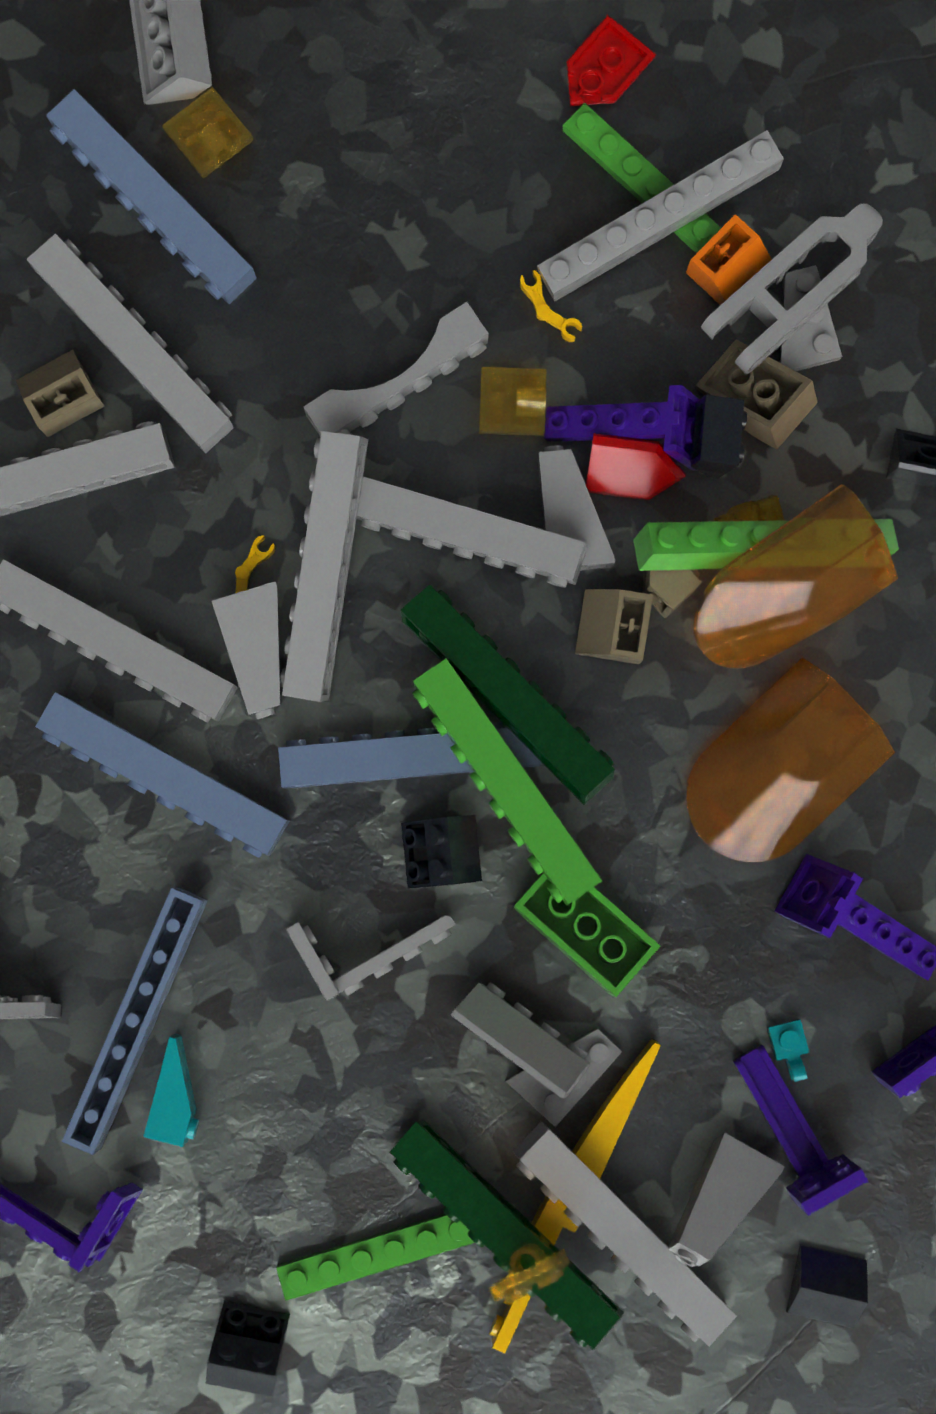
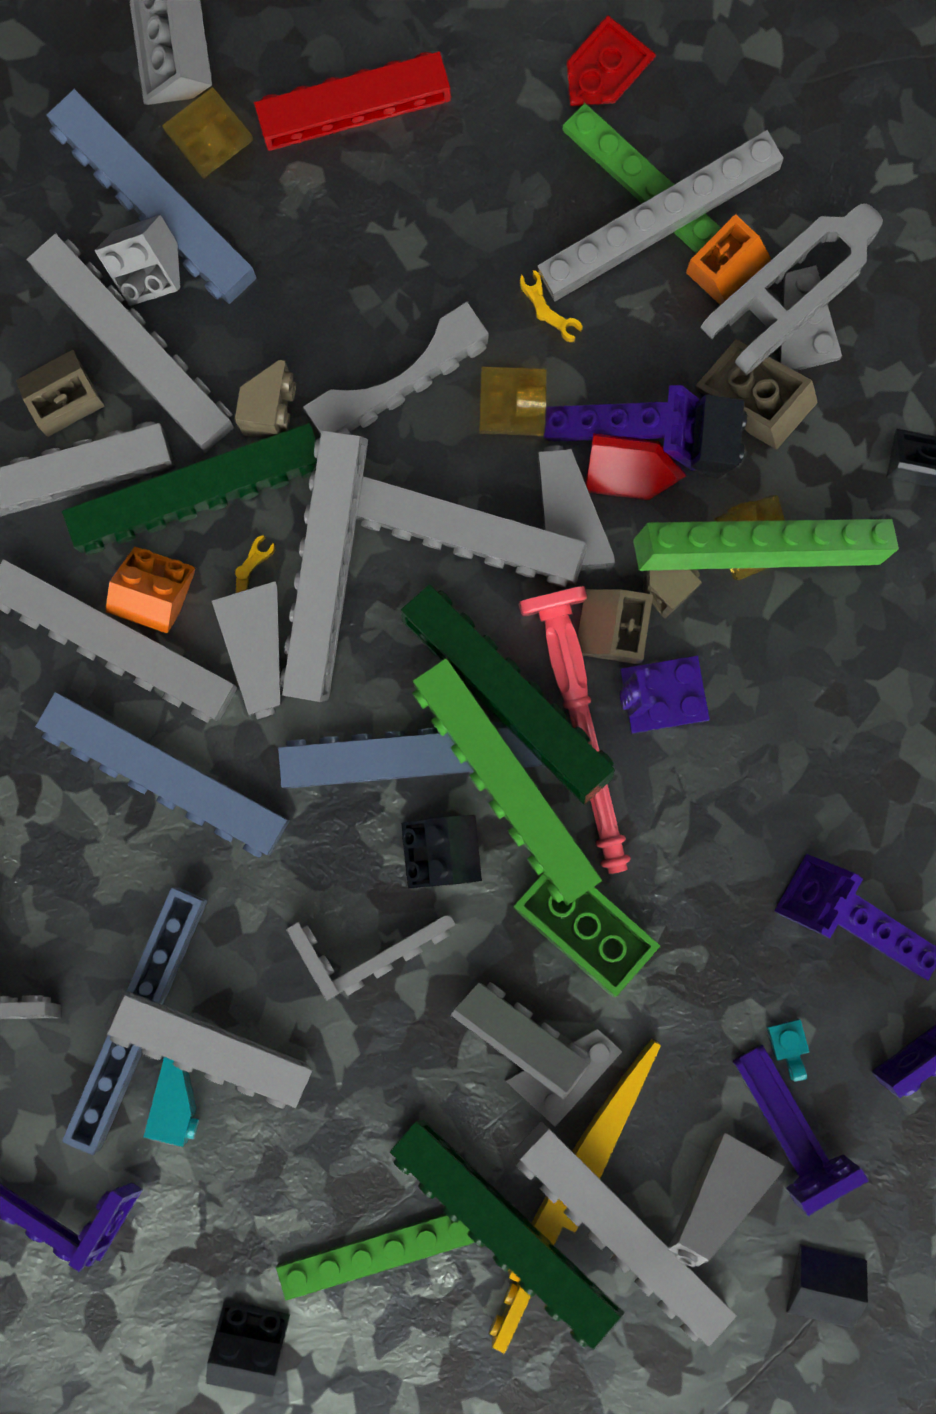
(142, 260): none -> light grey slope
(149, 589): none -> orange slope
(191, 490): none -> dark green brick
(207, 1049): none -> light grey brick
(264, 402): none -> dark tan slope
(353, 100): none -> red brick
(520, 1280): clear yellow plate -> none
(571, 679): none -> coral piece
(663, 694): none -> dark purple bracket
(783, 766): clear orange windscreen -> none
(794, 582): clear orange windscreen -> none

